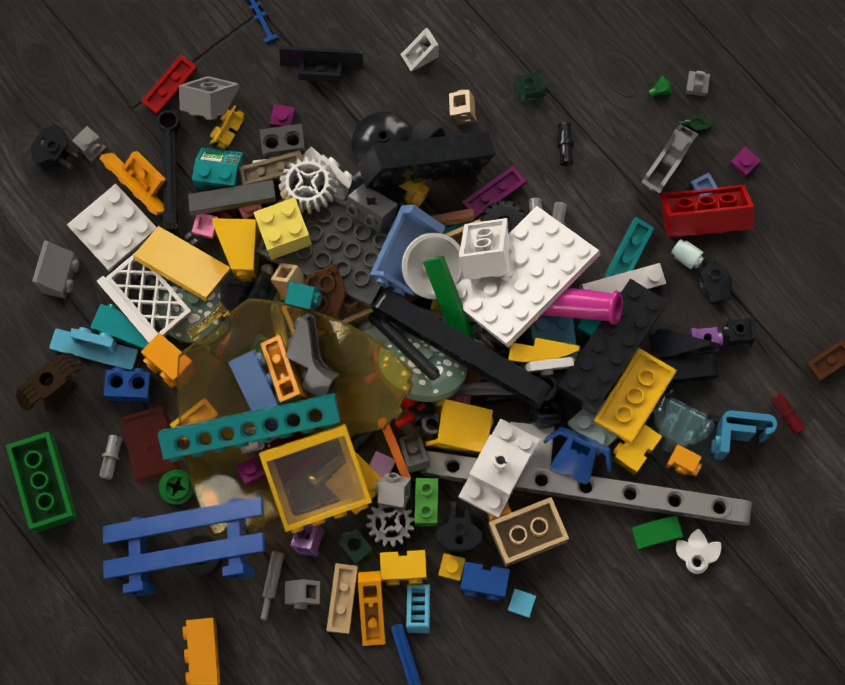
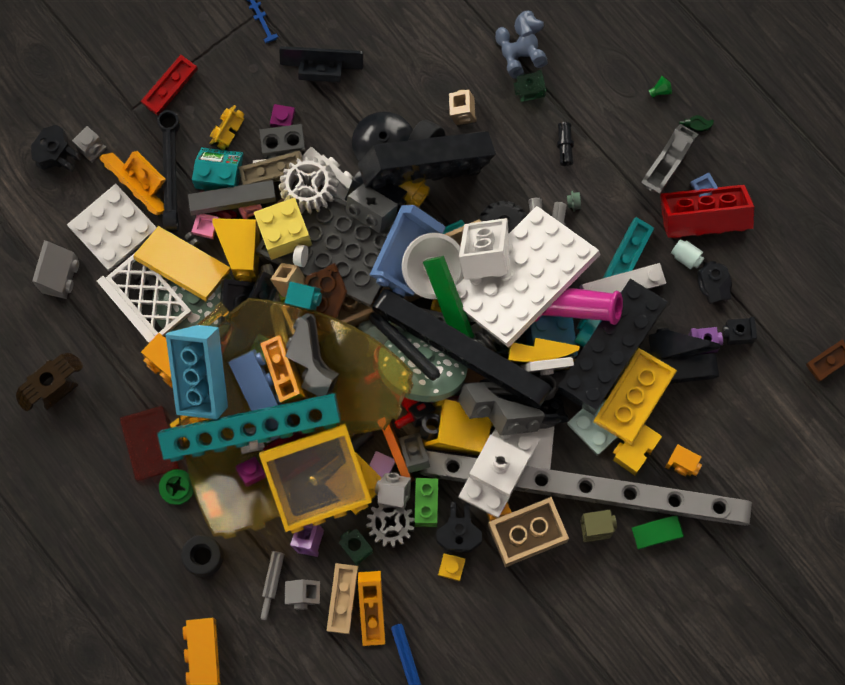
(41, 482): green brick -> none
(94, 347): medium azure bracket -> none
(110, 457): light grey axle -> none
(113, 322): teal slope -> none
(127, 390): blue brick -> none
(139, 528): blue fence -> none
(197, 371): none -> medium azure slope
(207, 96): light grey slope -> none
(300, 255): none -> white tile
(403, 568): yellow brick -> none
(418, 627): medium azure slope -> none
(421, 50): white slope -> none
(455, 217): nougat axle -> none
(484, 582): blue brick -> none
(495, 191): magenta plate -> none
(505, 415): none -> dark grey arch
(521, 603): medium azure tile -> none
(526, 45): none -> sand blue animal
(574, 201): none -> sand green plate
(577, 454): blue piece -> none
(586, 332): none -> teal beam
(598, 525): none -> olive brick
(681, 423): clear light blue torso -> none
(697, 83): light grey tile -> none
(698, 548): white plate -> none
(741, 427): dark azure piece -> none
(745, 162): magenta plate -> none
(787, 413): dark red axle -> none

